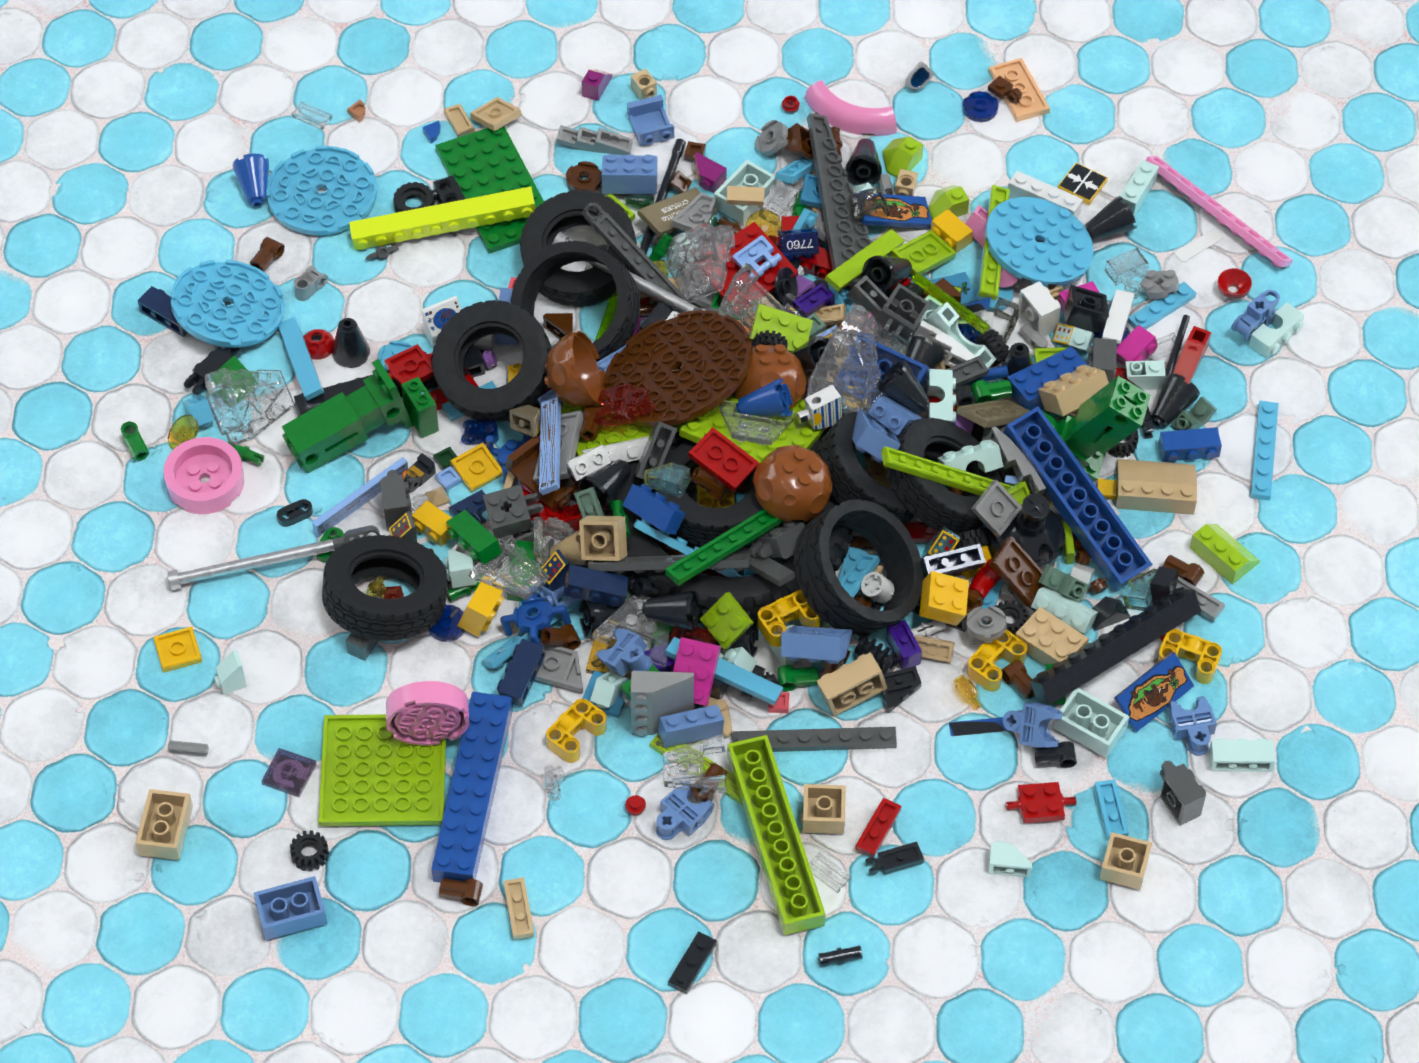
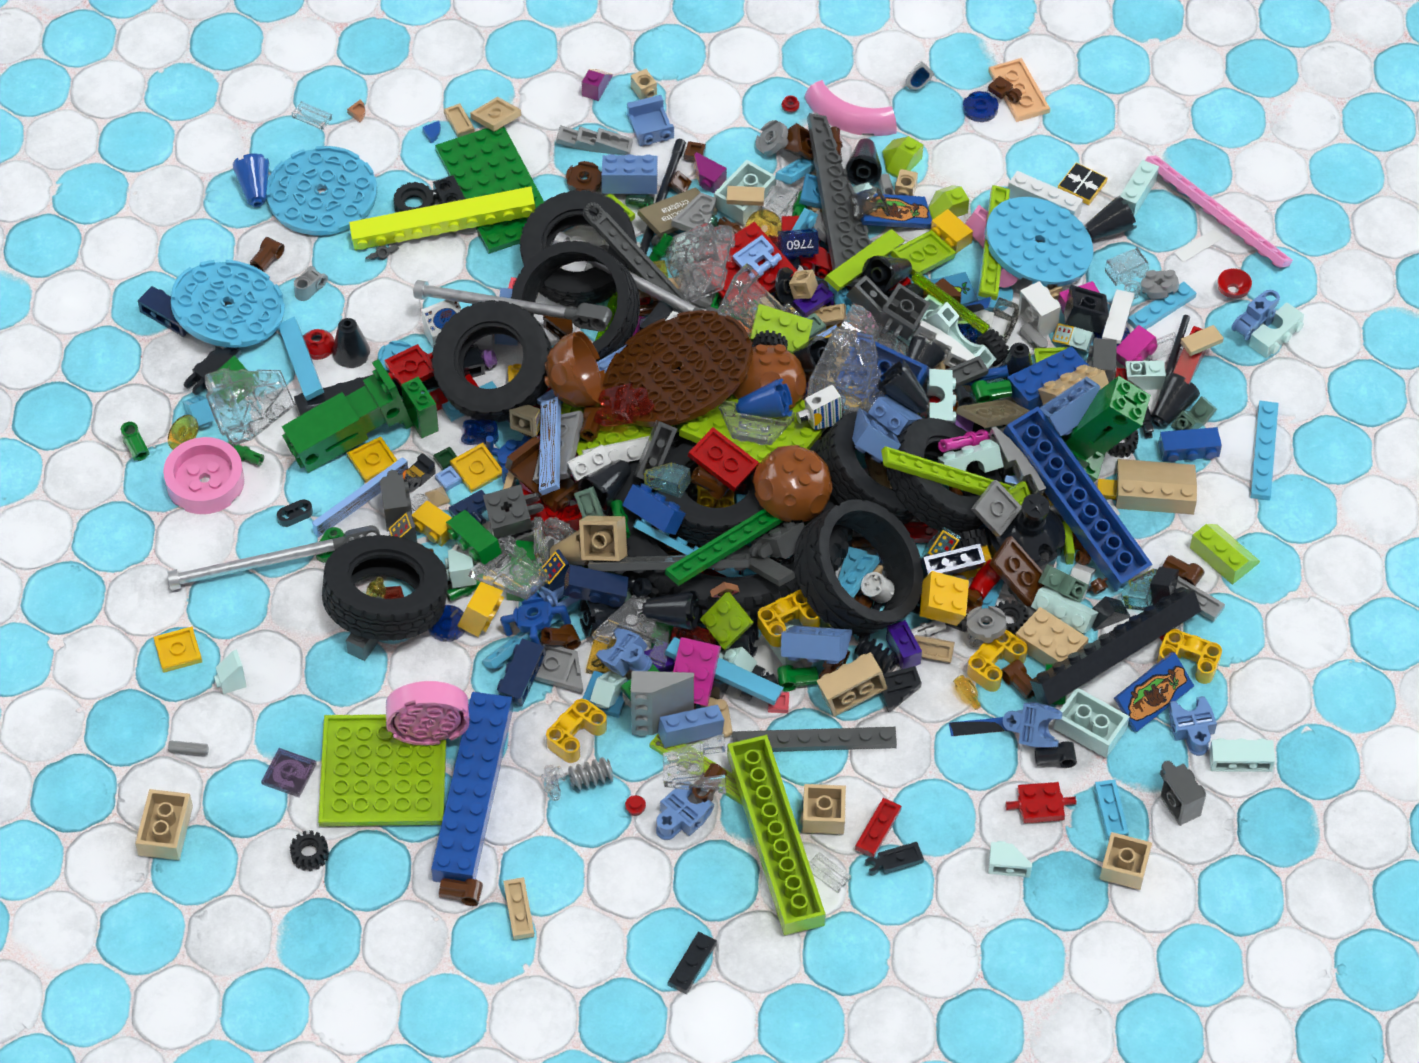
(290, 908): medium blue brick -> none
(371, 458): none -> yellow tile
(585, 316): none -> flat silver piece
(590, 773): none -> light grey piece
(723, 588): none -> nougat tile
(803, 284): none -> tan brick
(840, 955): black pin -> none
(969, 438): none -> dark pink pin
(1070, 406): none -> medium blue slope
(1202, 340): none -> tan tile

